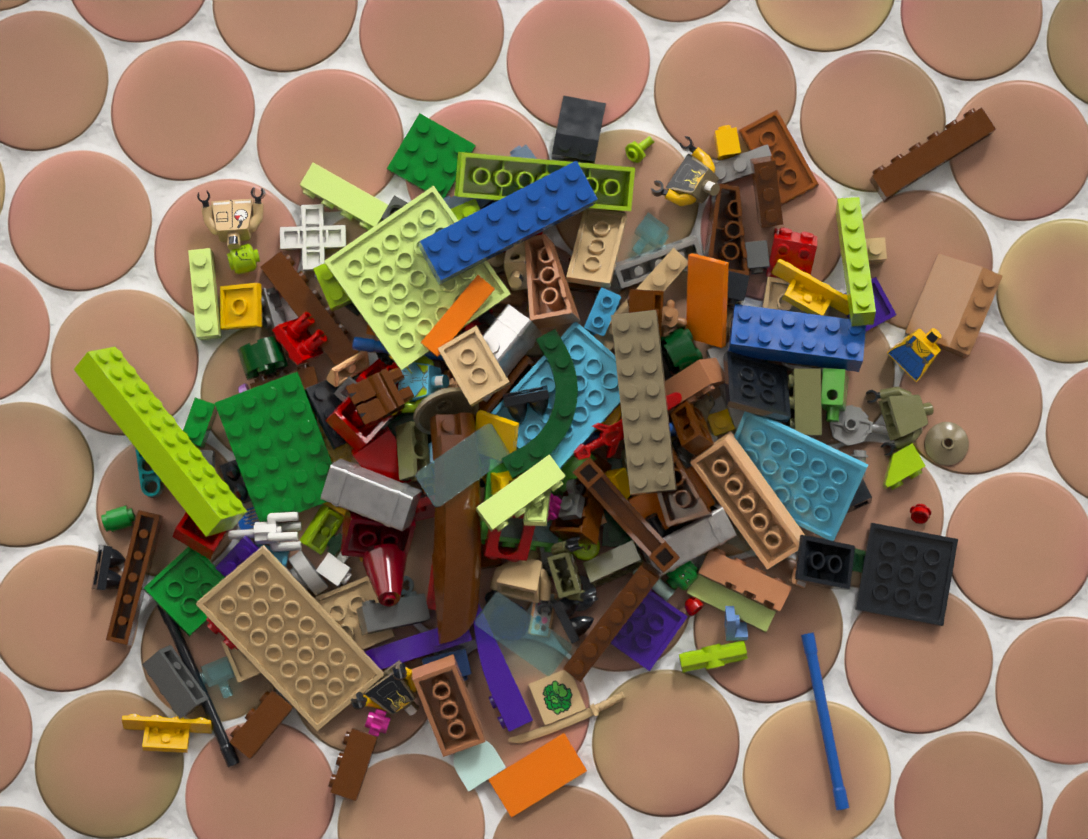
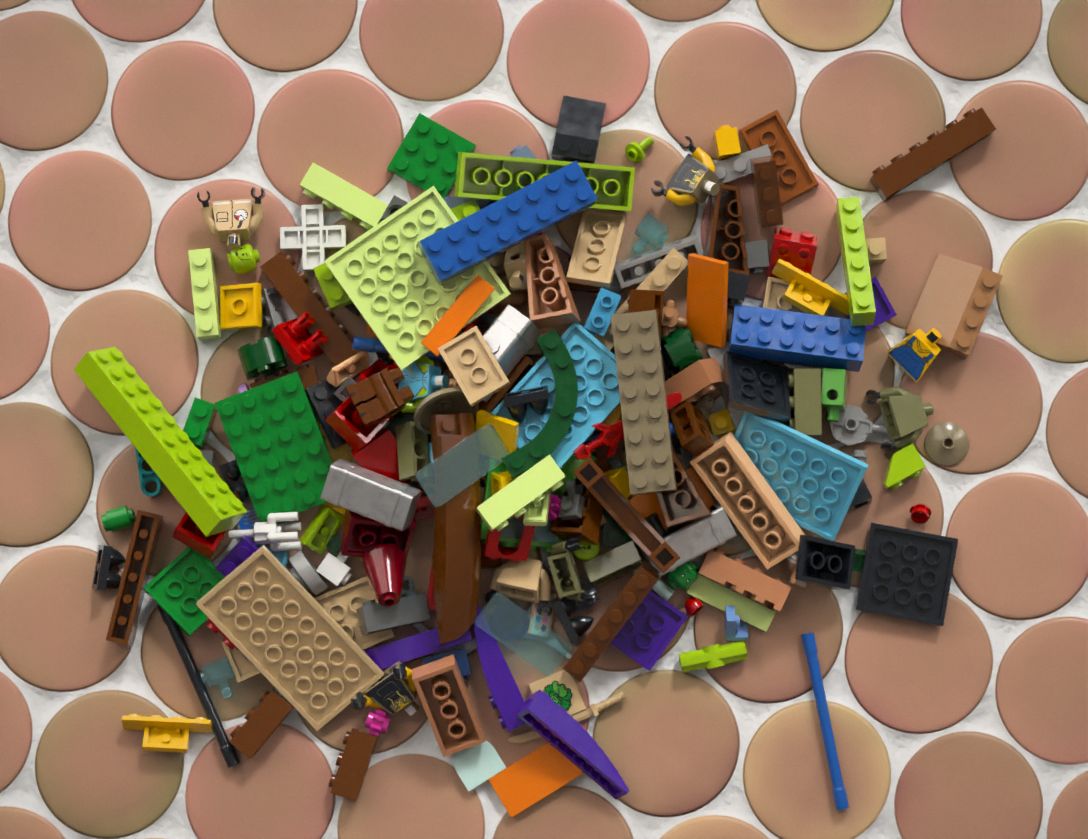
(175, 681): dark grey brick -> none
(572, 741): none -> dark purple slope

